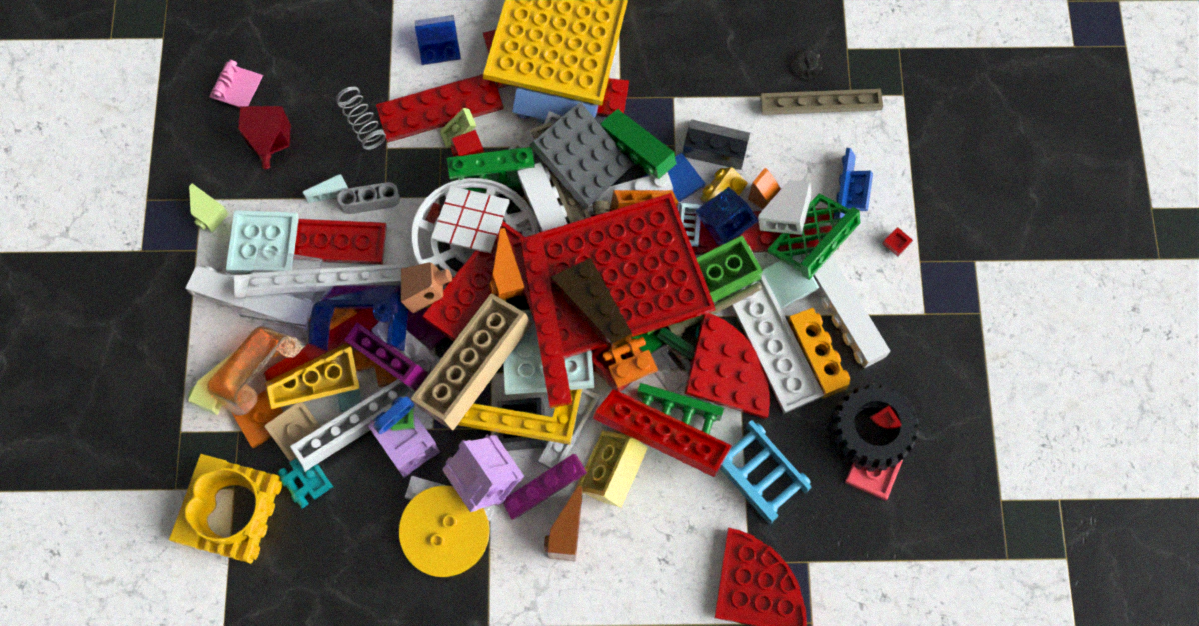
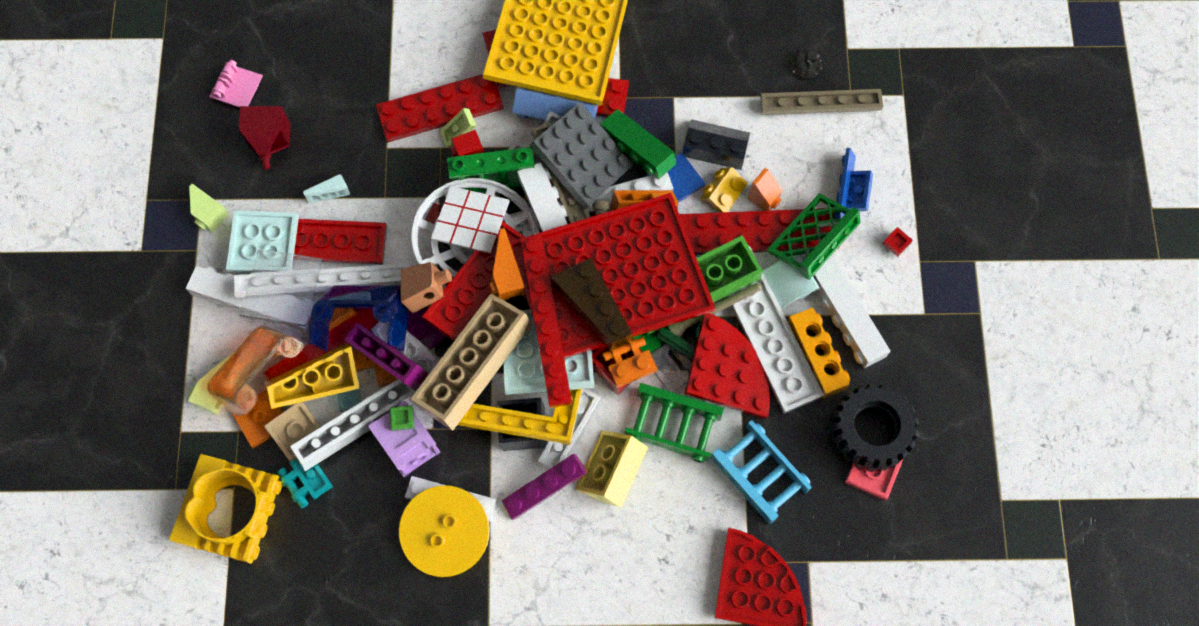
(359, 194): light grey beam -> none
(376, 132): light grey piece -> none
(399, 409): blue plate -> none
(437, 39): clear blue slope -> none
(482, 472): lavender container -> none
(564, 533): dark orange slope -> none
(662, 432): red plate -> none
(691, 208): light aqua slope -> none
(726, 216): clear blue slope -> none
(787, 209): white slope -> none
(886, 418): red tile -> none

